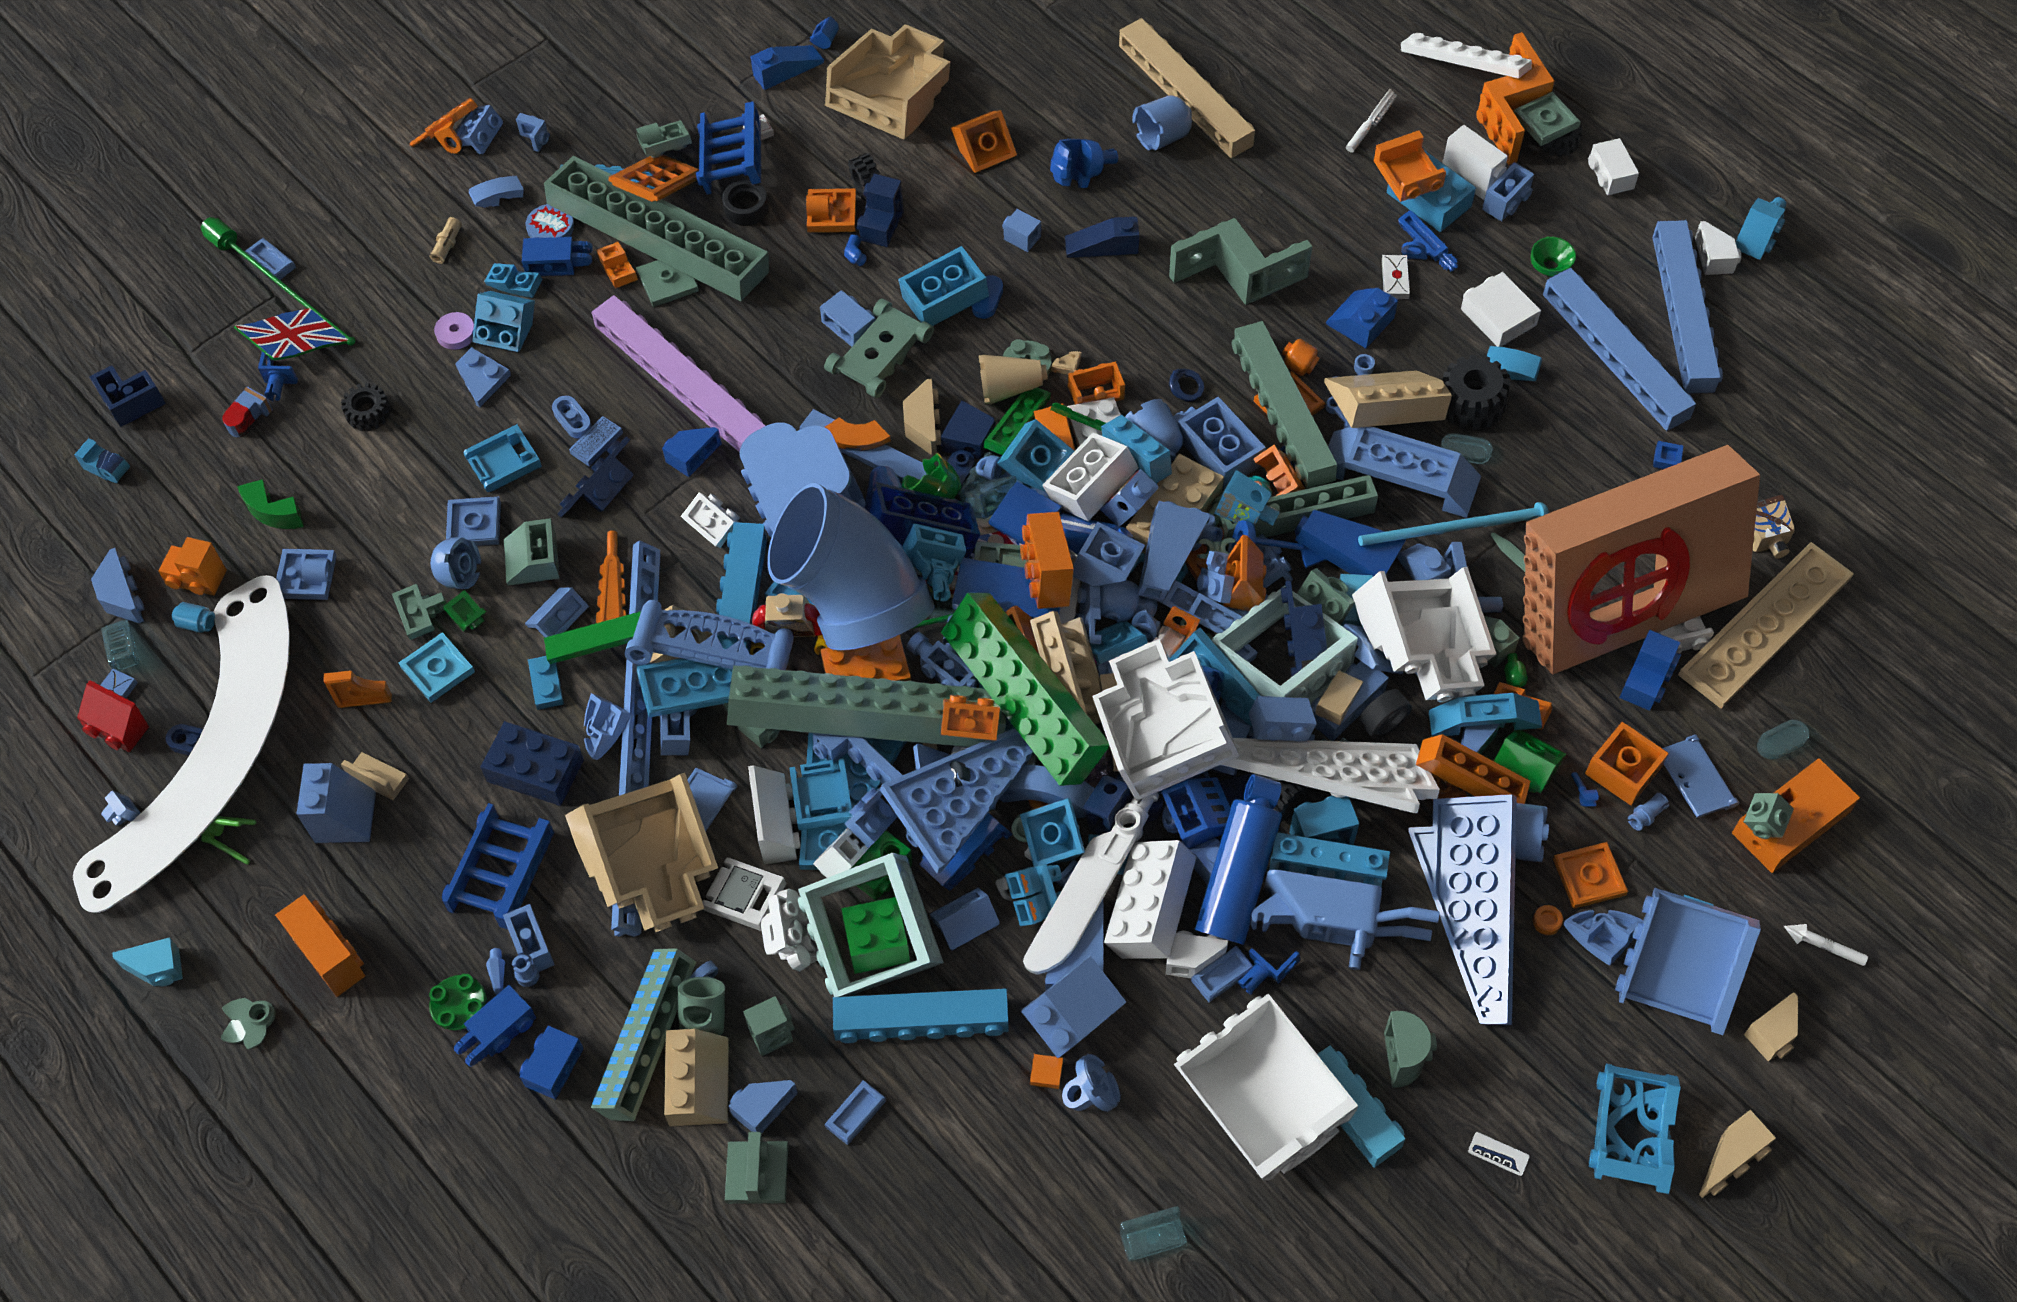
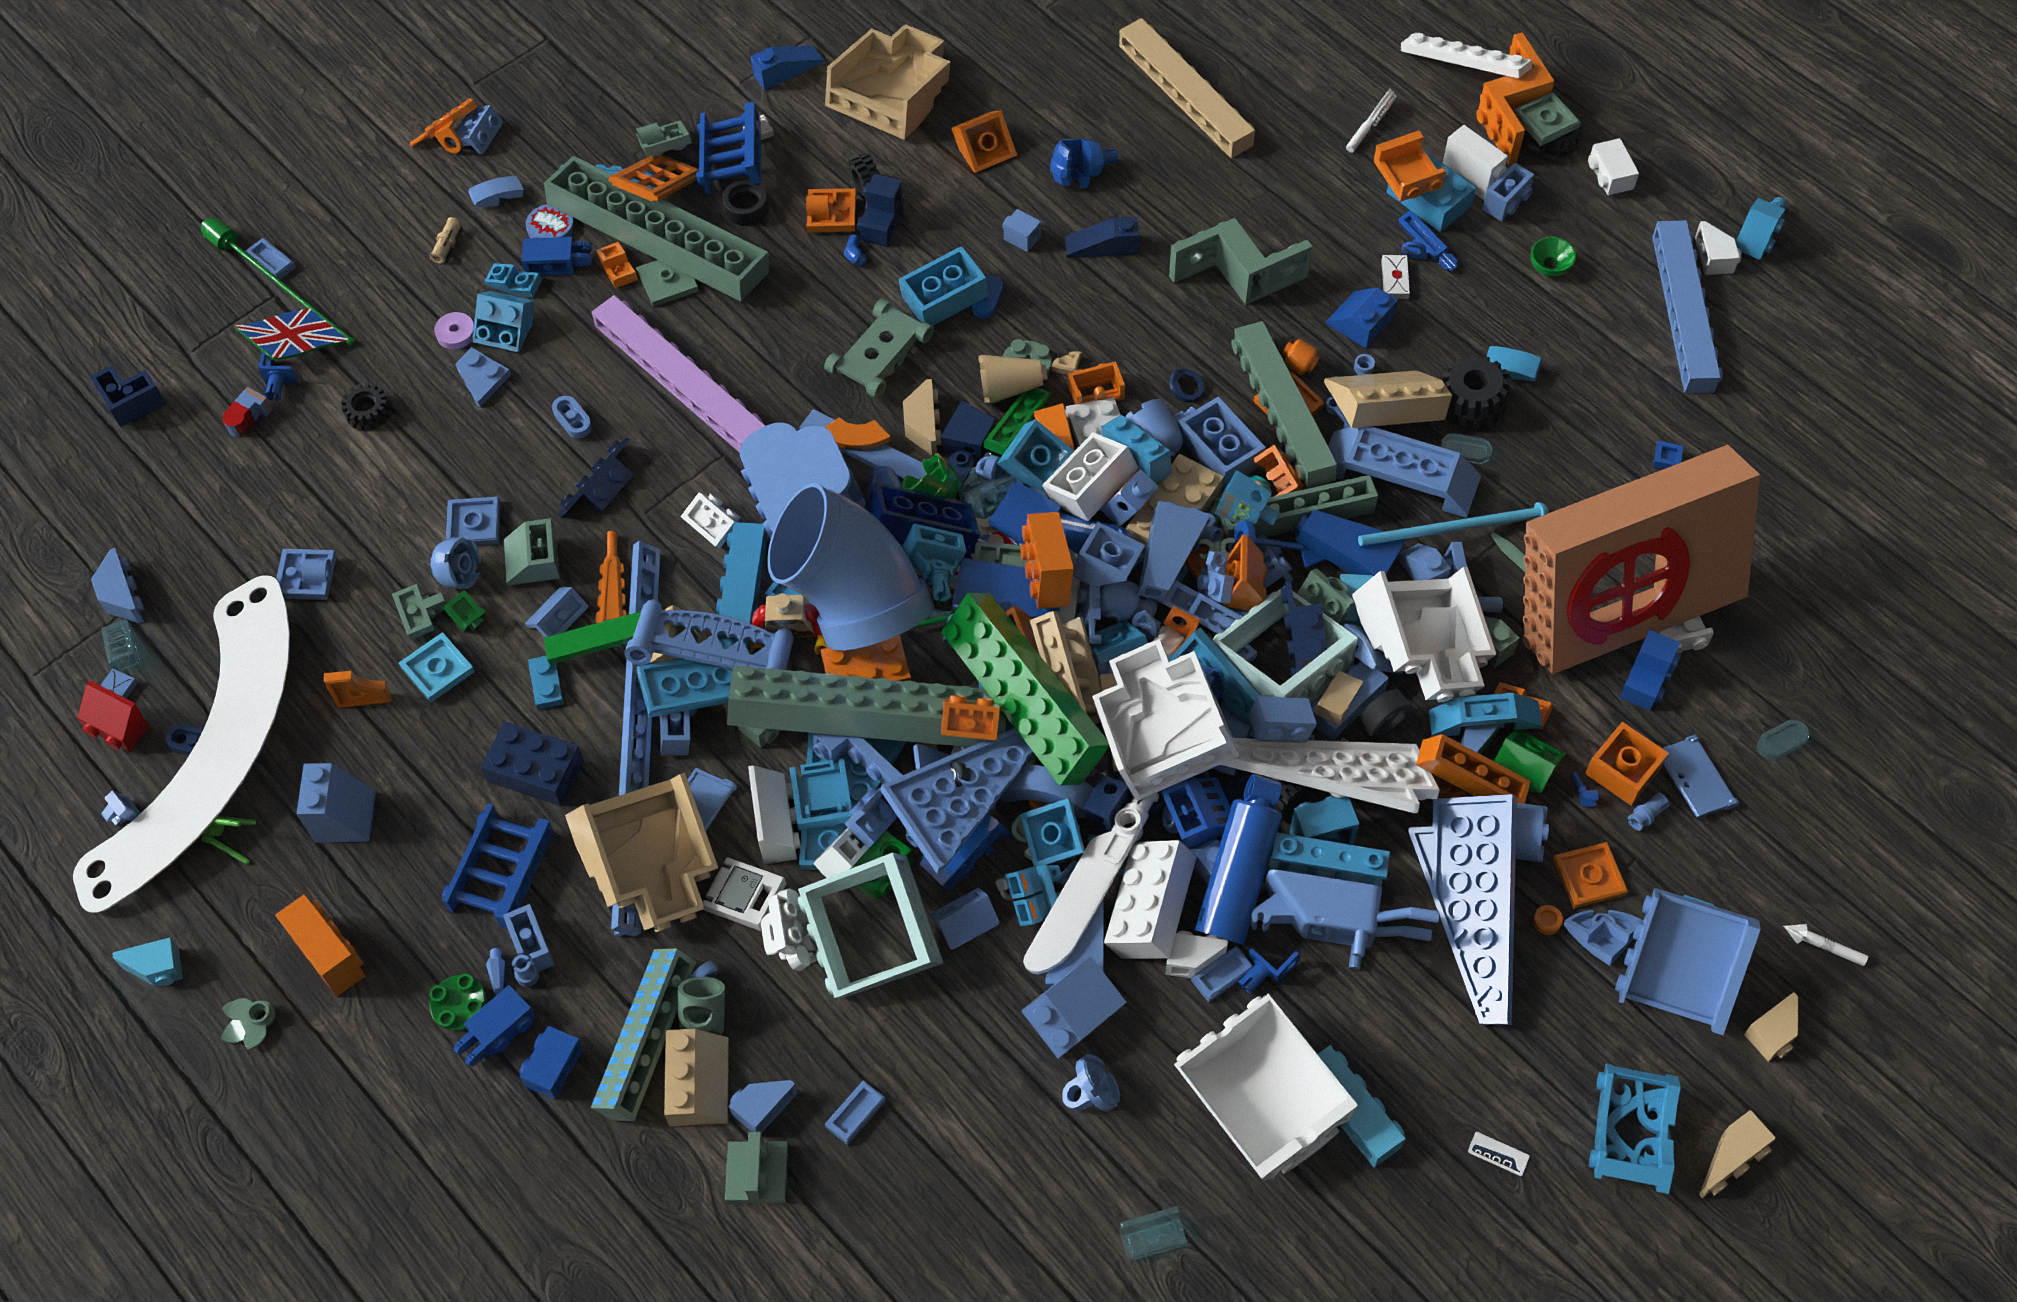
(101, 462): dark azure leg -> none
(193, 567): orange brick -> none
(193, 617): dark azure brick -> none
(277, 514): green brick -> none
(376, 775): tan panel -> none
(497, 461): dark azure container -> none
(534, 129): medium blue bracket -> none
(596, 441): medium blue tile -> none
(604, 725): medium blue brick -> none
(691, 448): blue slope -> none
(769, 1025): sand green brick -> none
(825, 33): blue brick -> none
(846, 317): medium blue brick -> none
(875, 935): green brick -> none
(920, 1015): dark azure brick -> none
(944, 655): medium blue brick -> none
(1046, 1071): orange tile -> none
(1067, 412): green piece -> none
(1162, 122): medium blue cylinder -> none
(1407, 1047): sand green brick -> none
(1500, 309): white brick -> none
(1515, 671): green cylinder -> none
(1619, 349): medium blue brick -> none
(1765, 625): tan plate -> none
(1768, 815): sand green brick -> none
(1773, 526): torso -> none
(1818, 804): orange brick -> none

